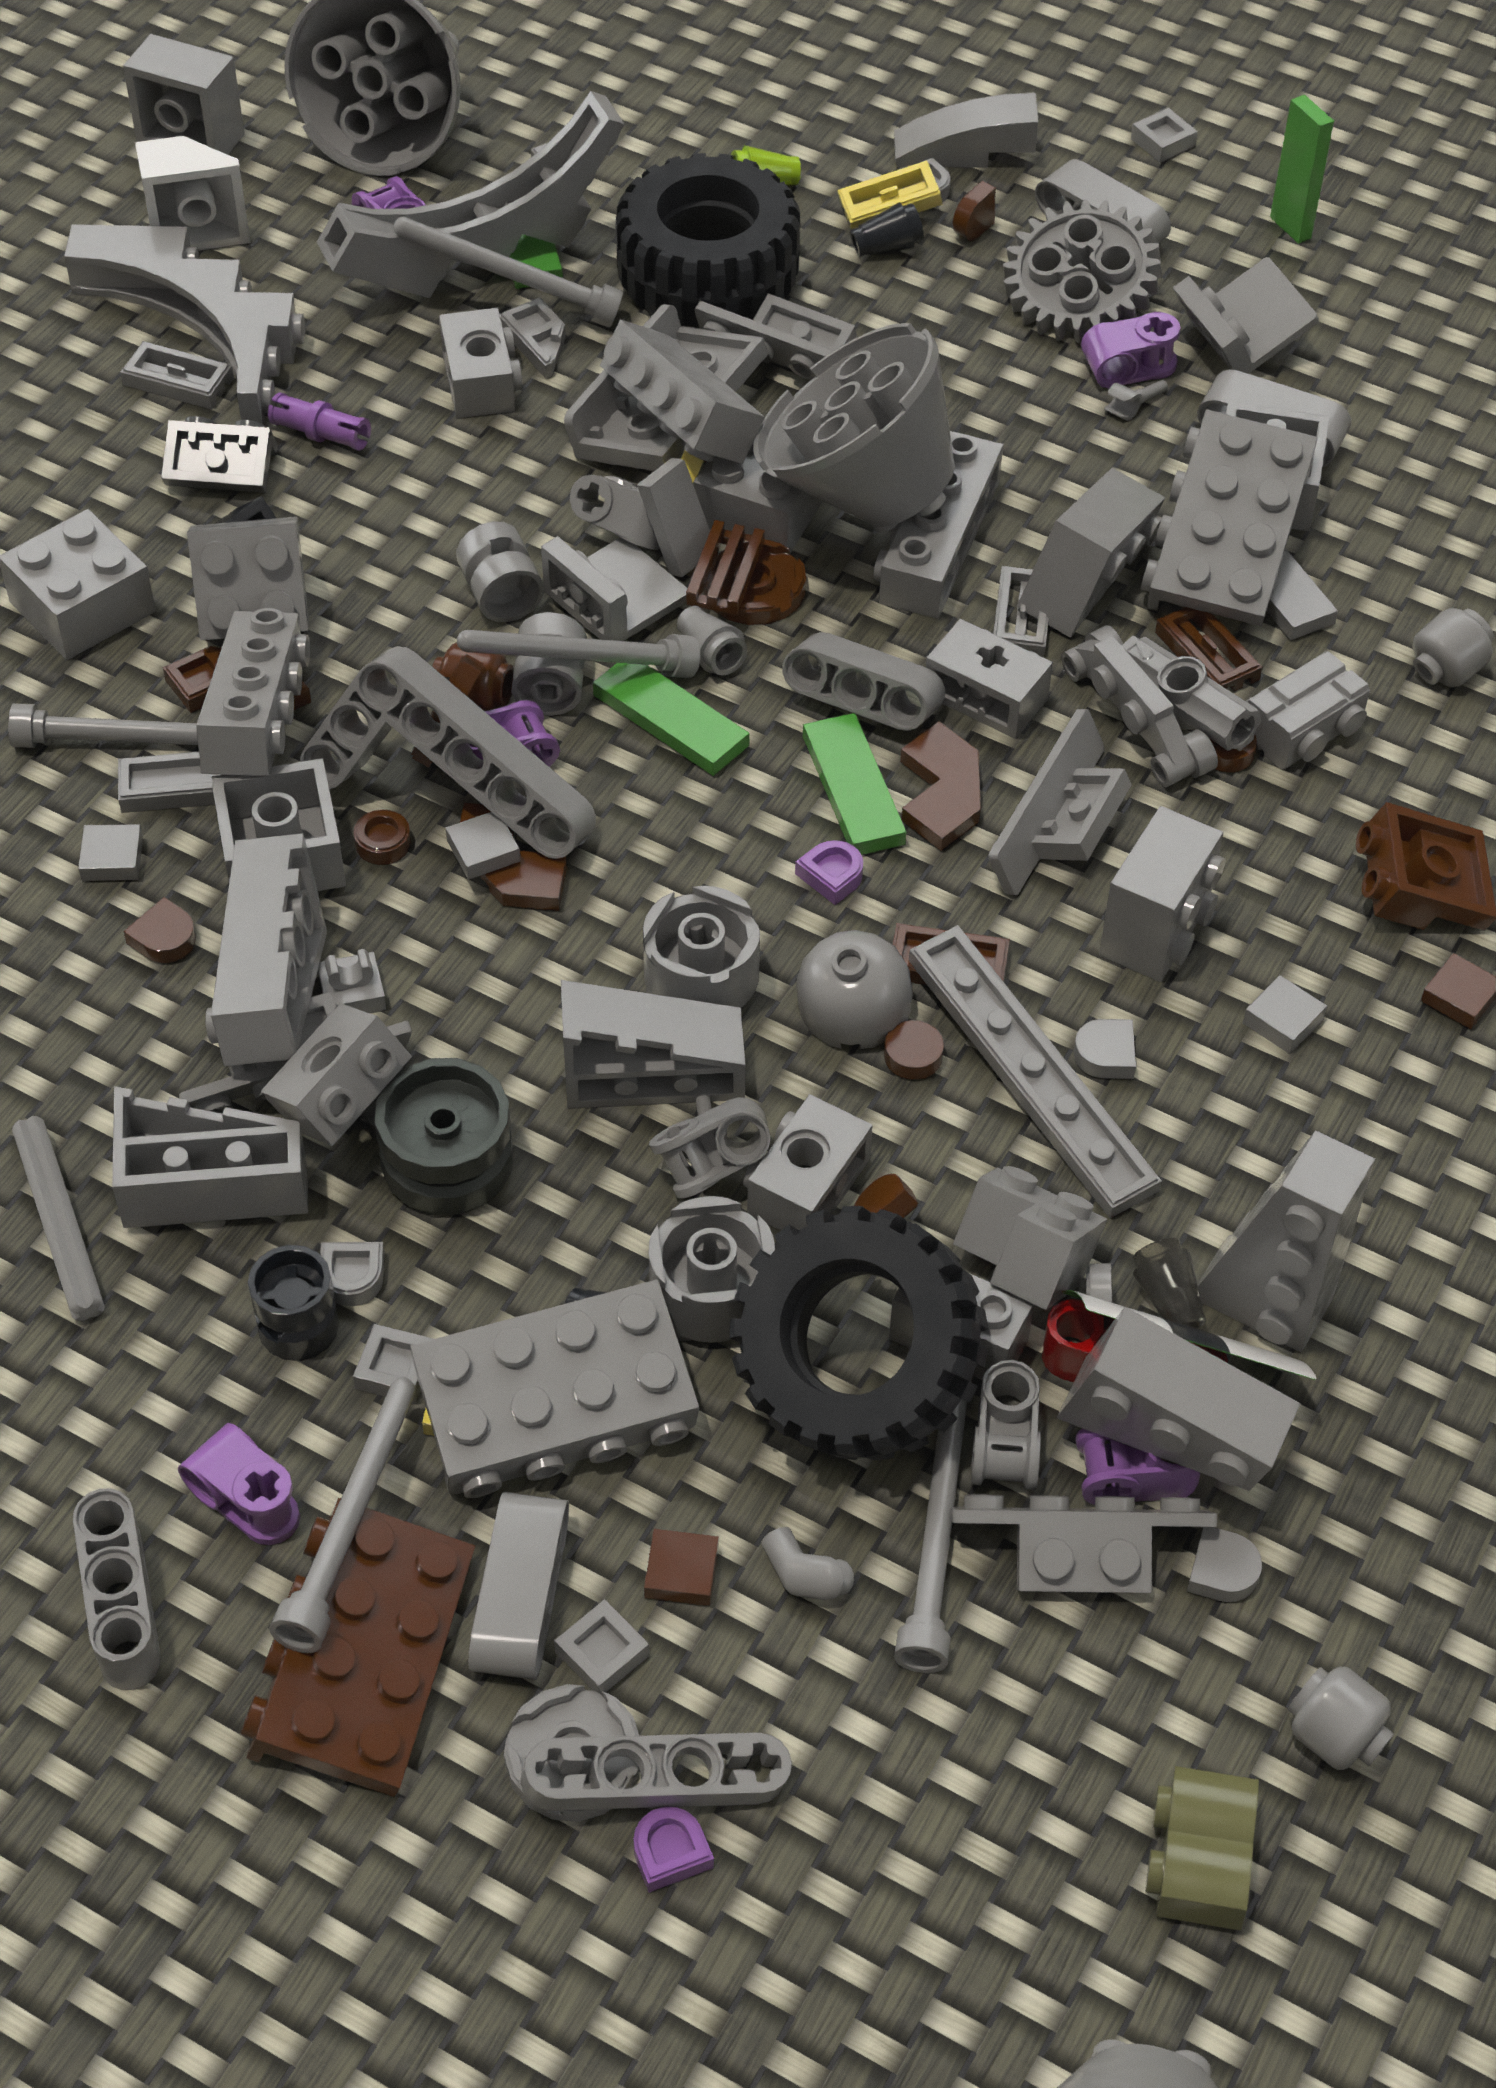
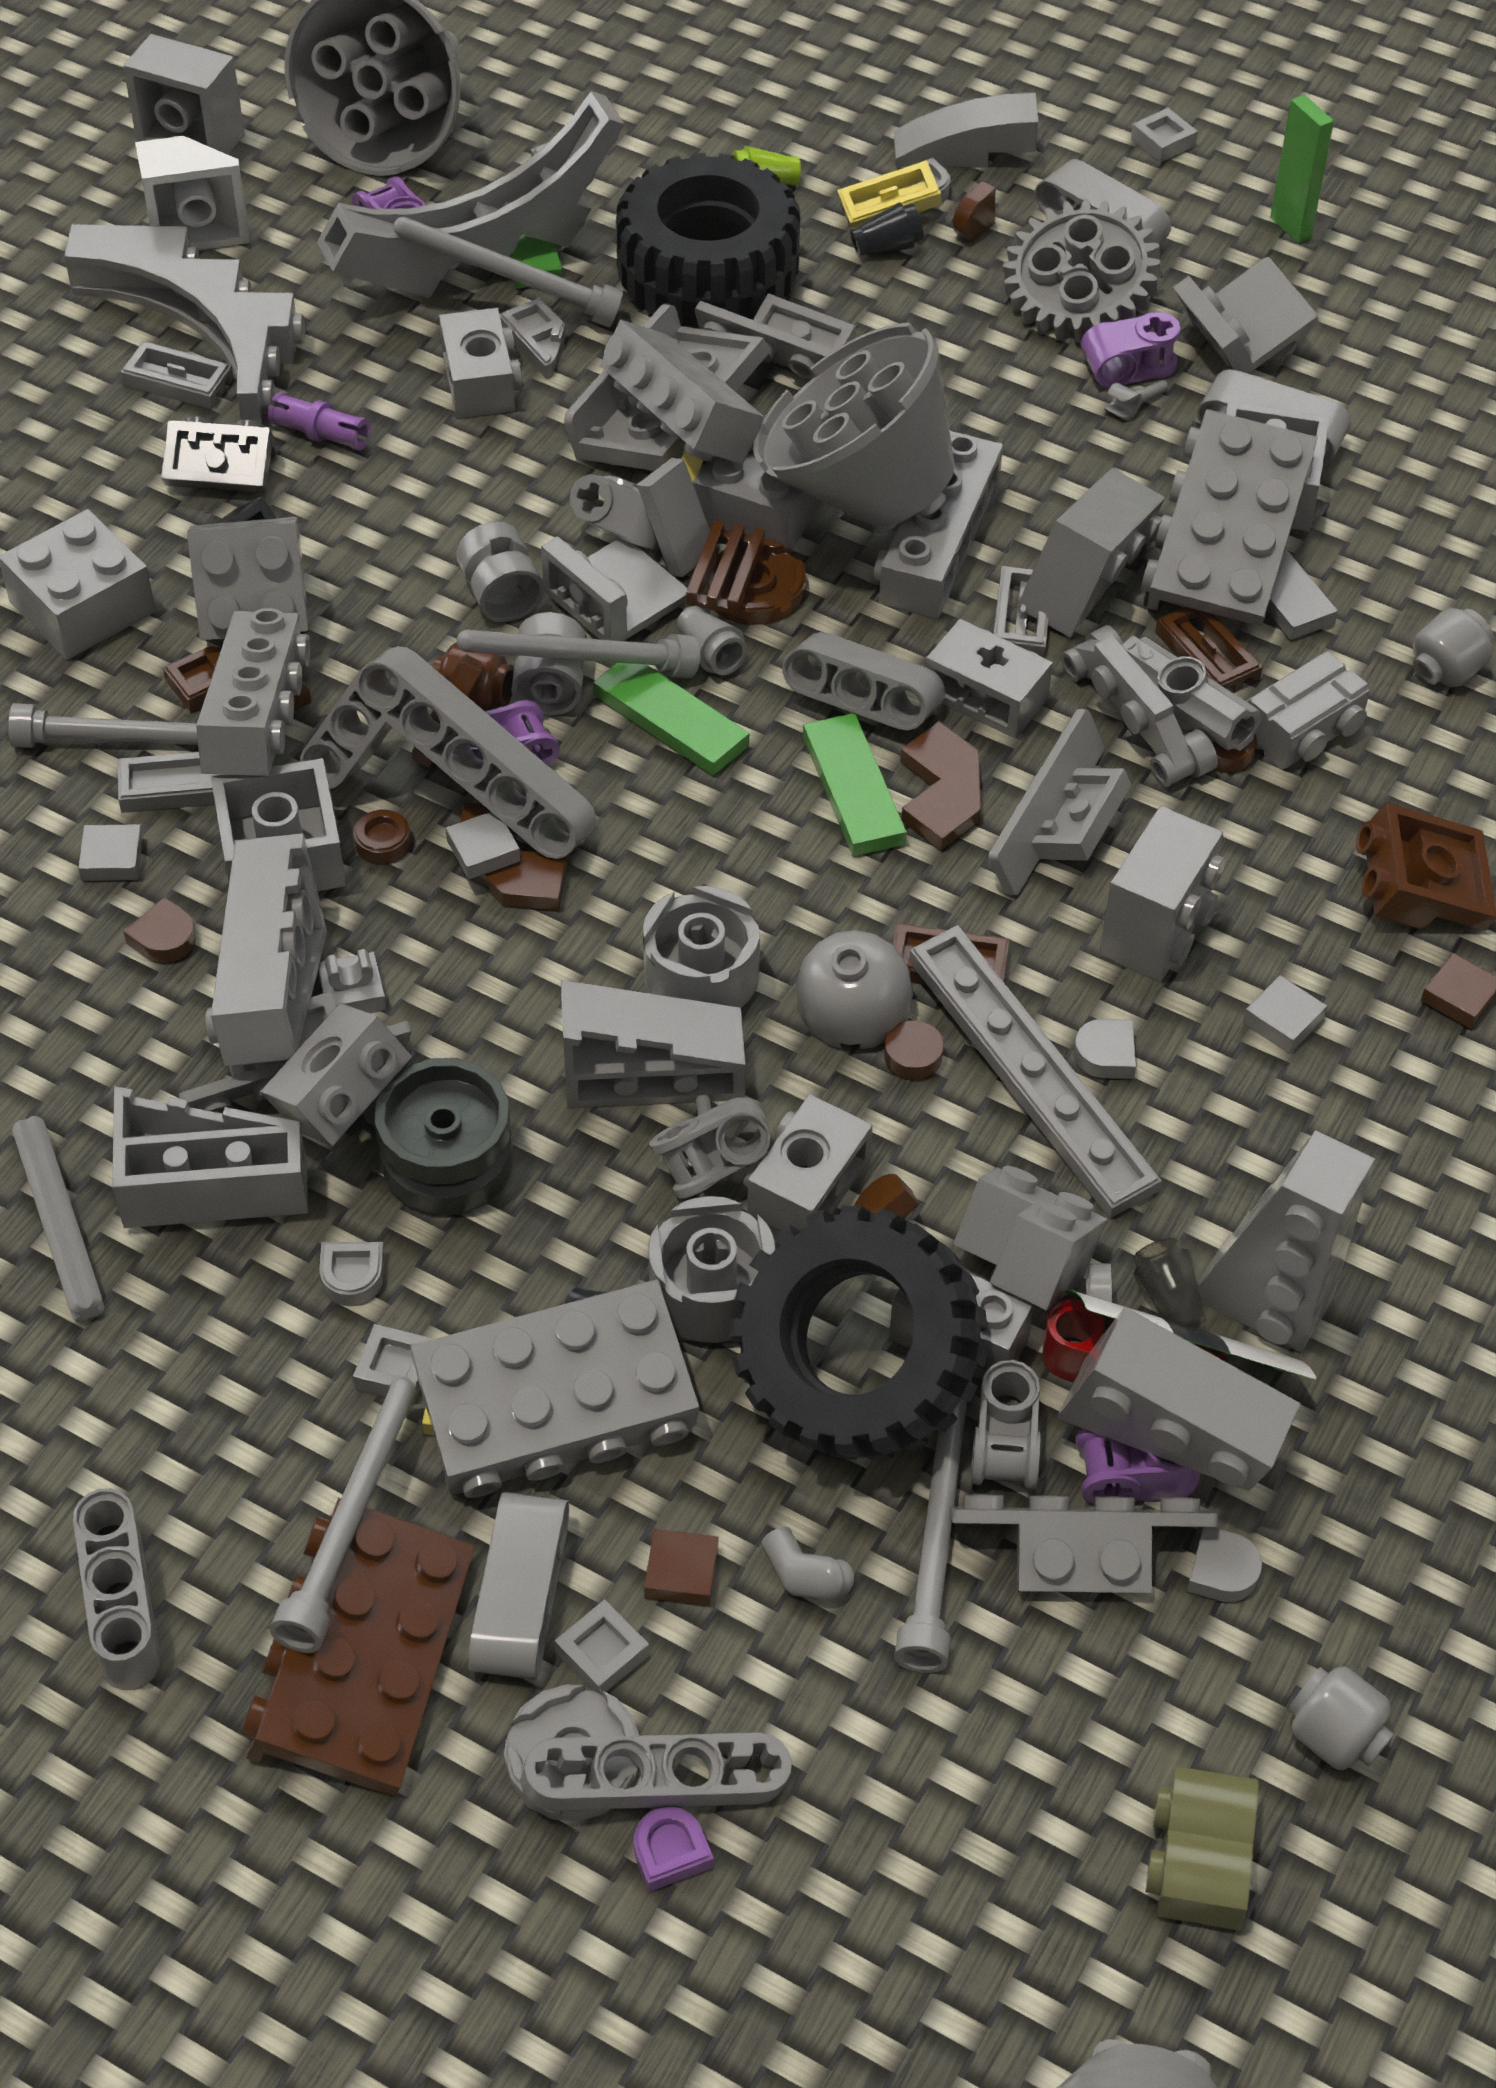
(243, 1485): medium lavender piece -> none
(293, 1302): black wheel -> none
(831, 869): medium lavender tile -> none

